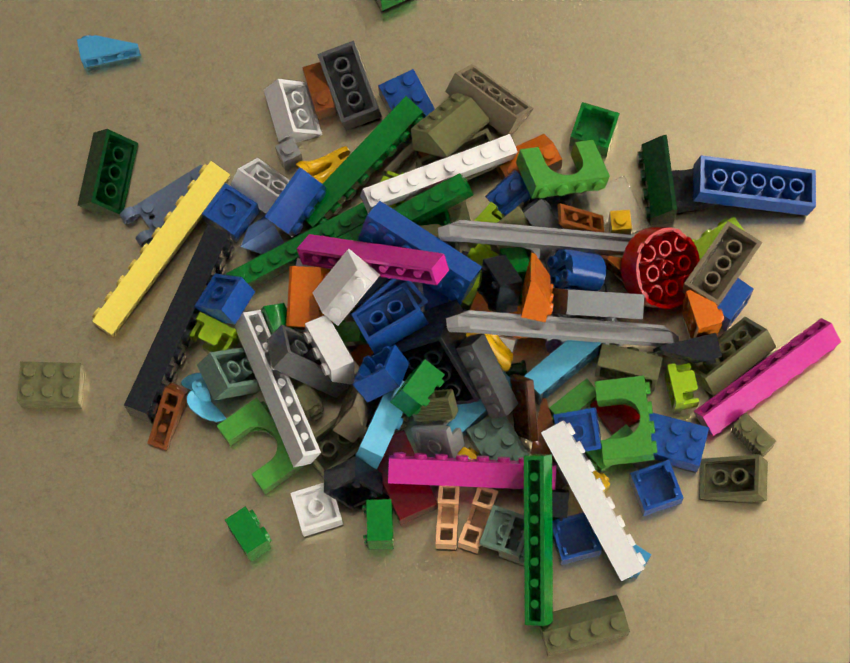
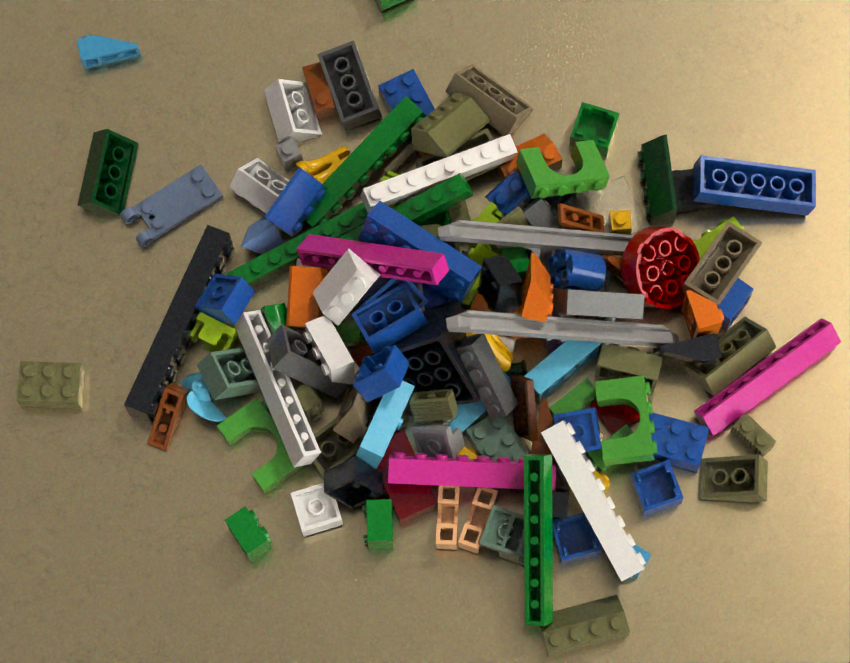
(160, 250): light yellow brick -> none
(230, 212): blue container -> none
(418, 388): green container -> none
(680, 387): lime panel -> none

